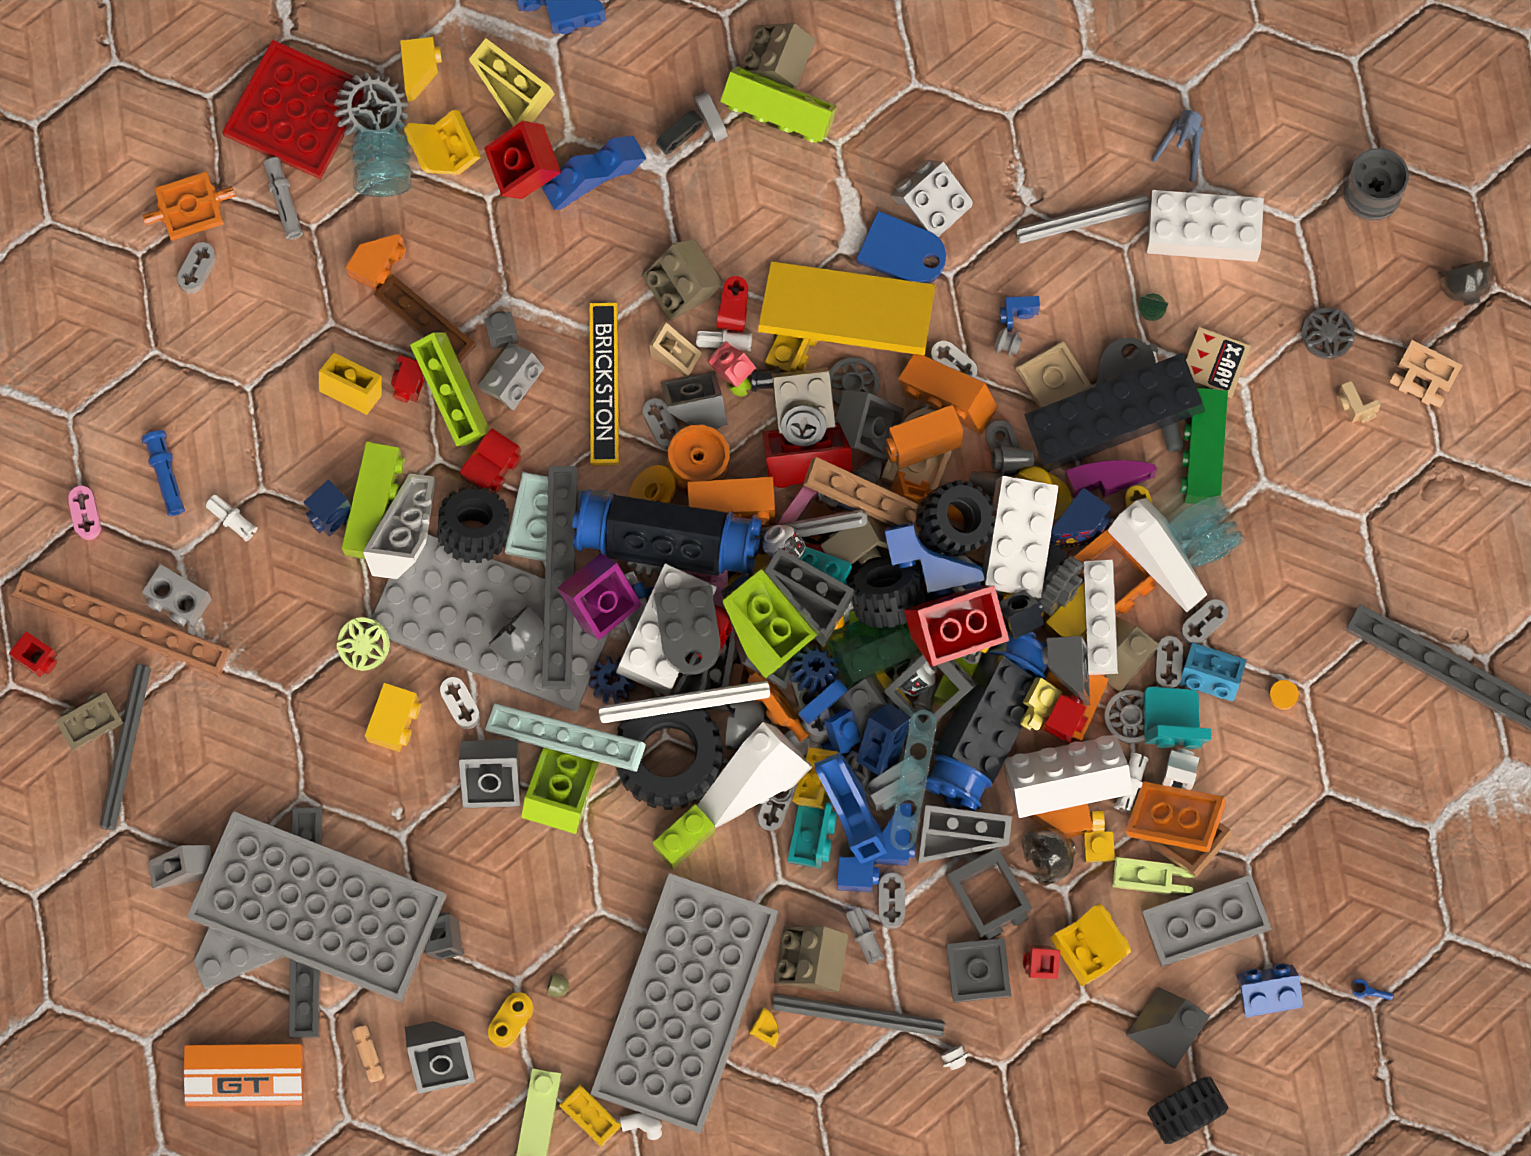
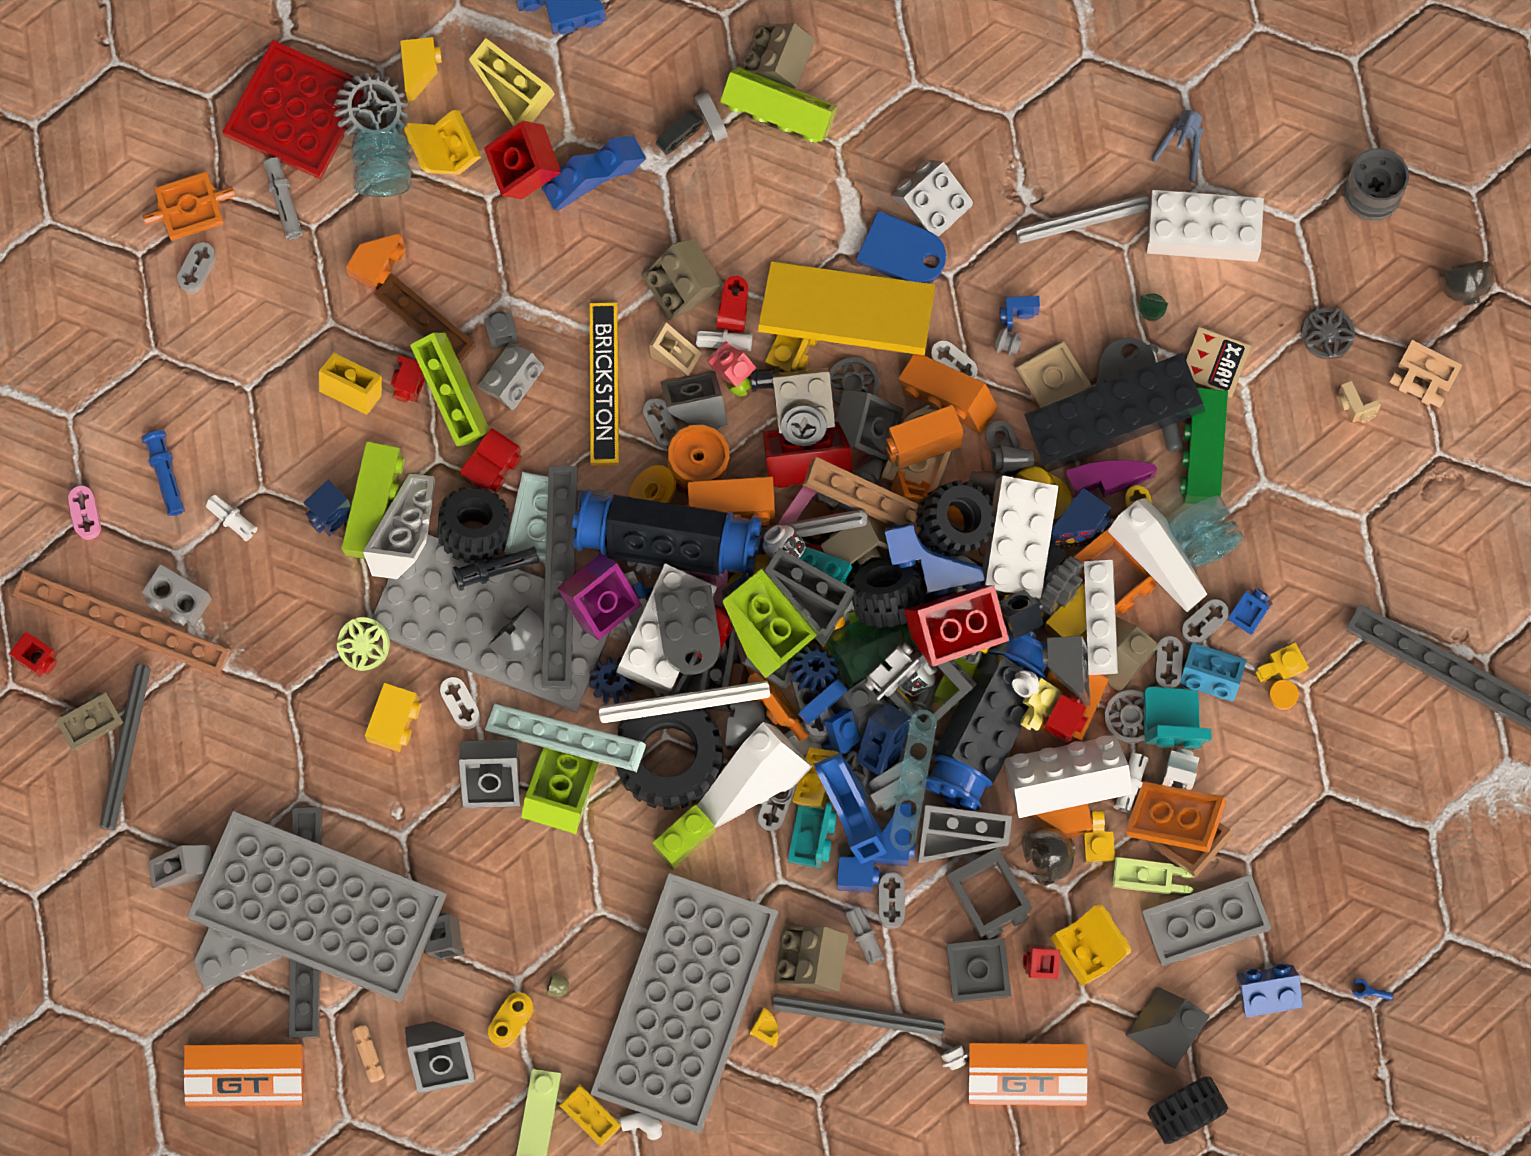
(482, 575): none -> black pin
(901, 664): none -> light grey hinge
(1025, 683): none -> white plate
(1027, 1074): none -> orange slope
(1250, 610): none -> blue bracket
(1285, 663): none -> yellow plate

